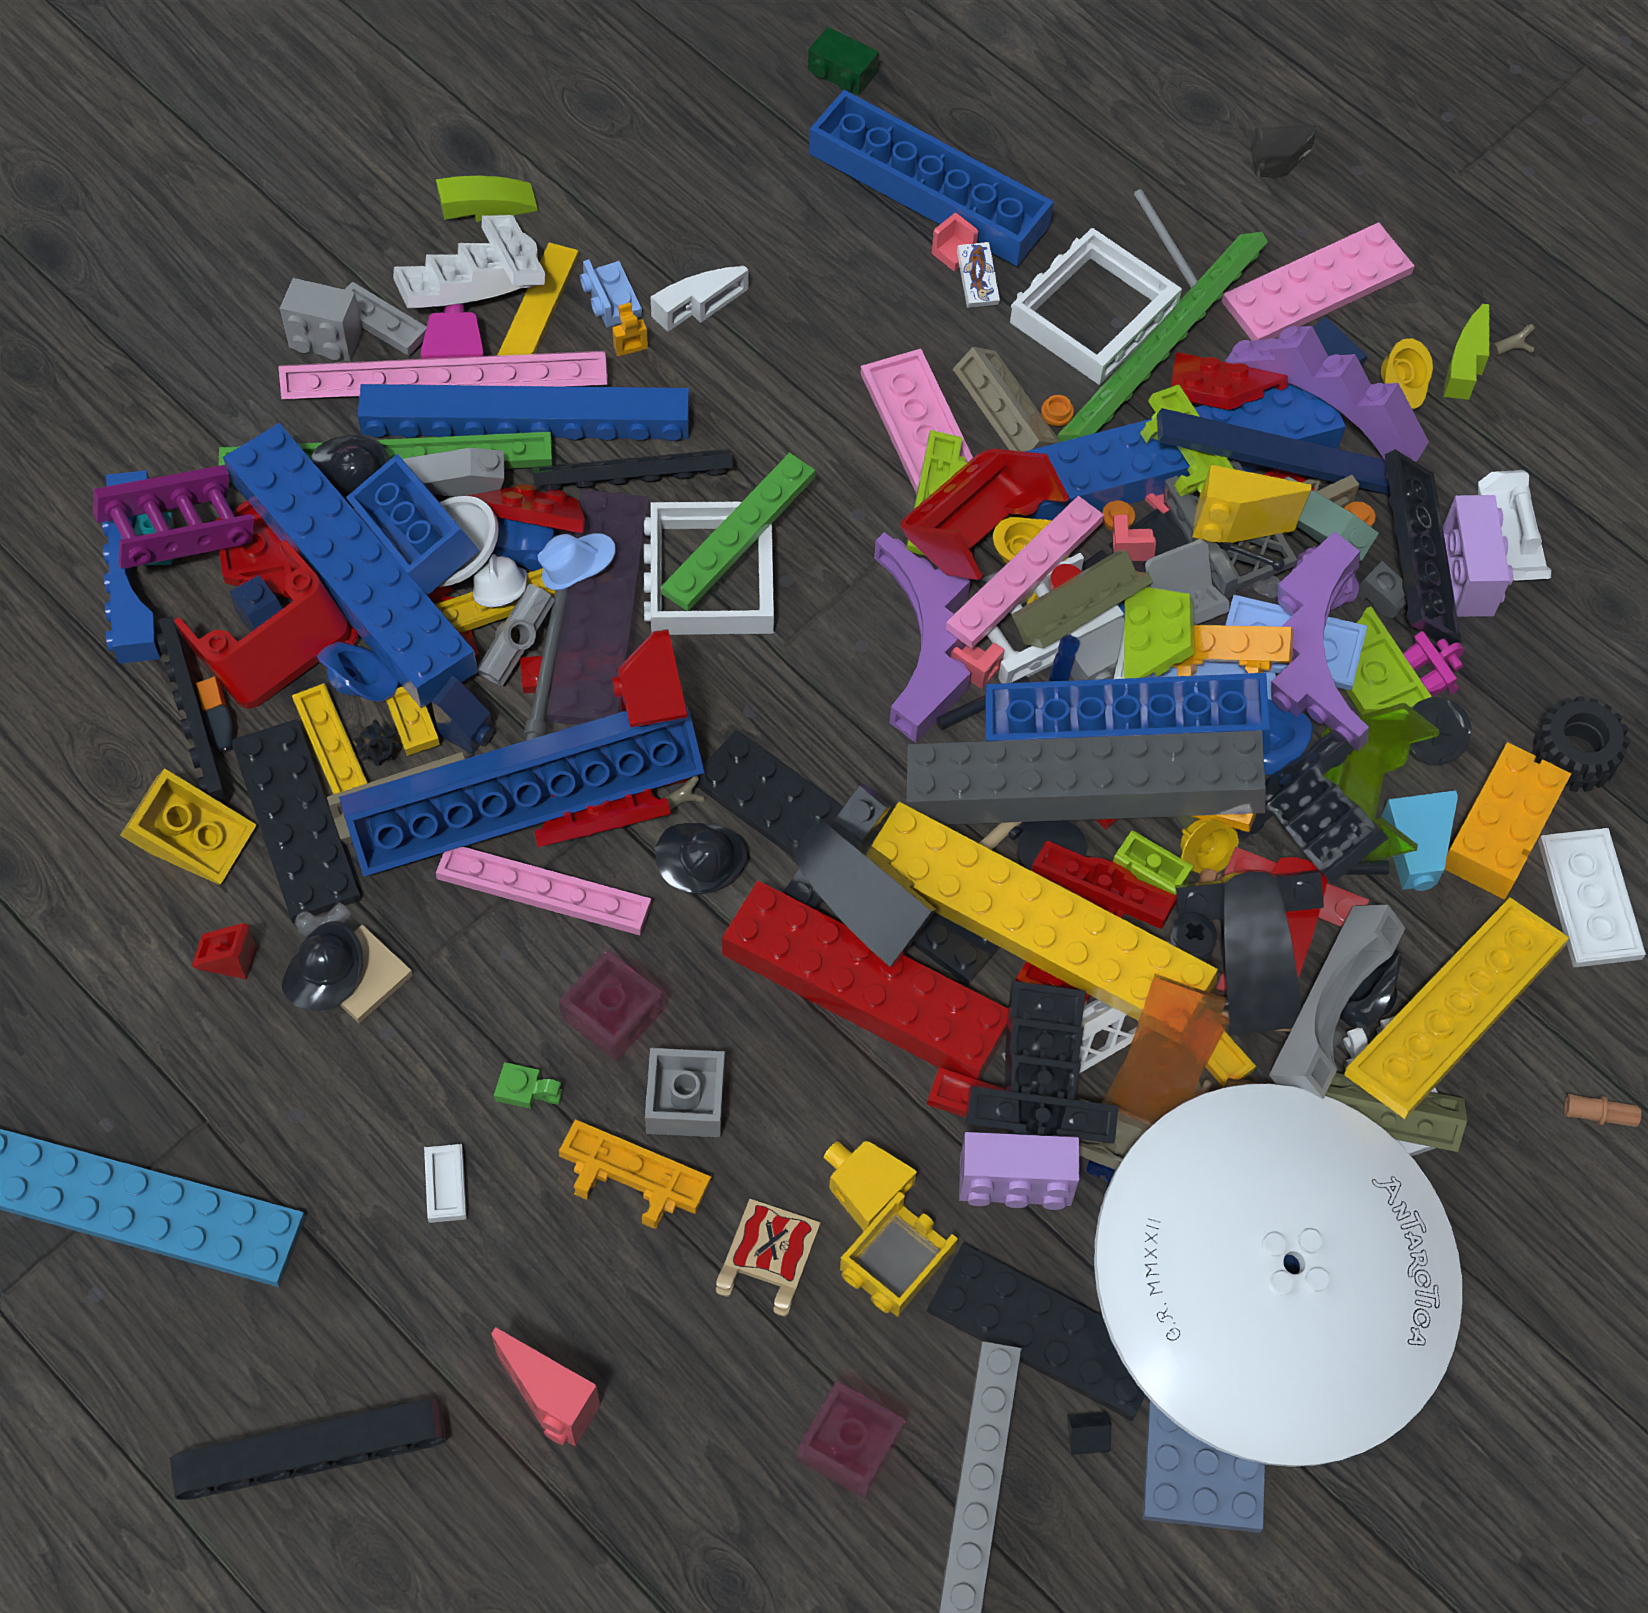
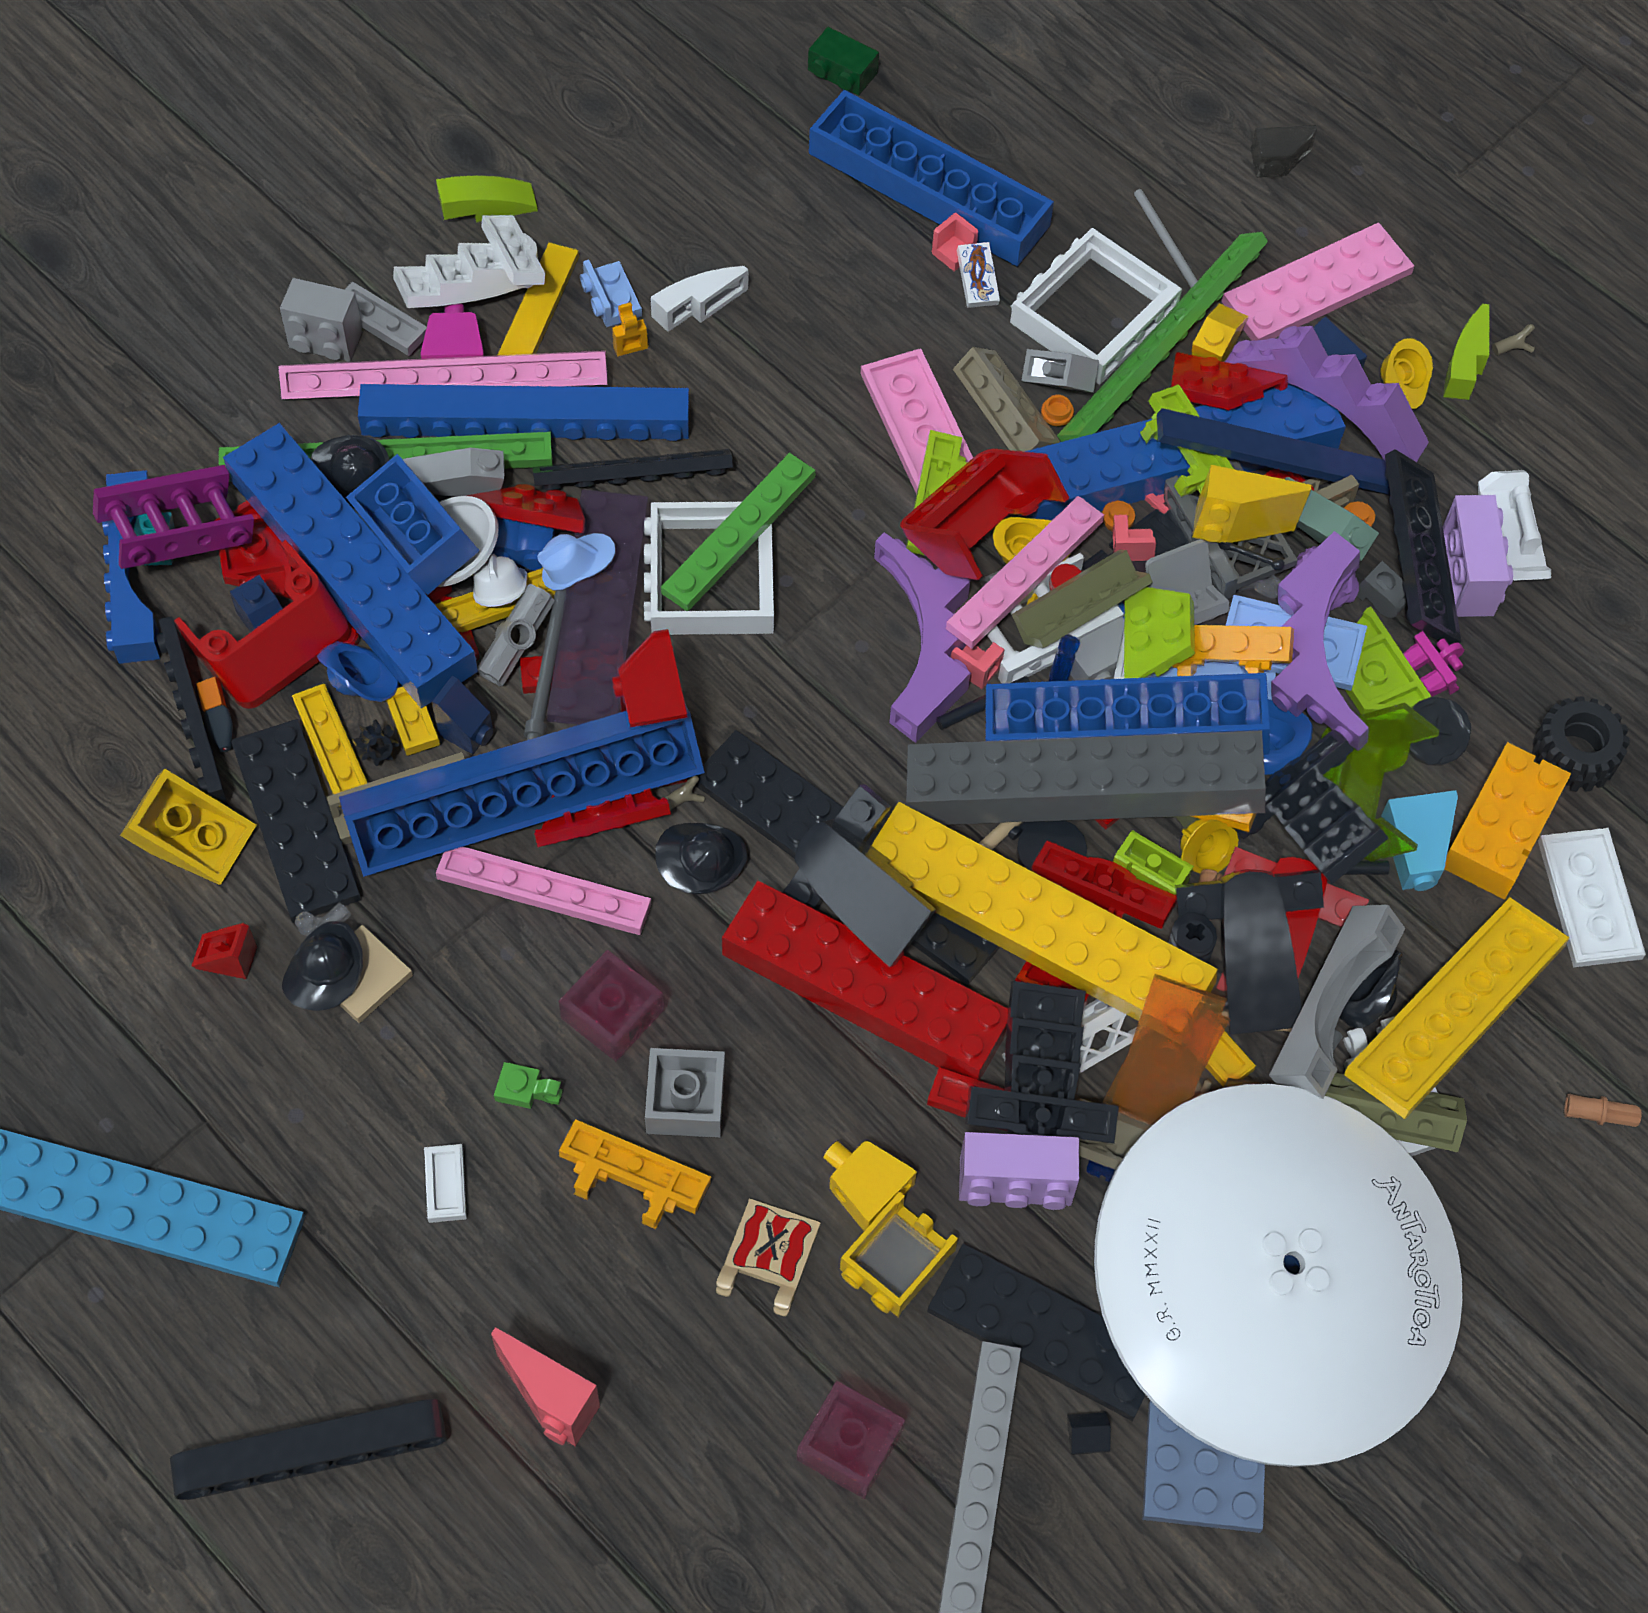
(1060, 370): none -> light grey slope
(1219, 333): none -> yellow slope

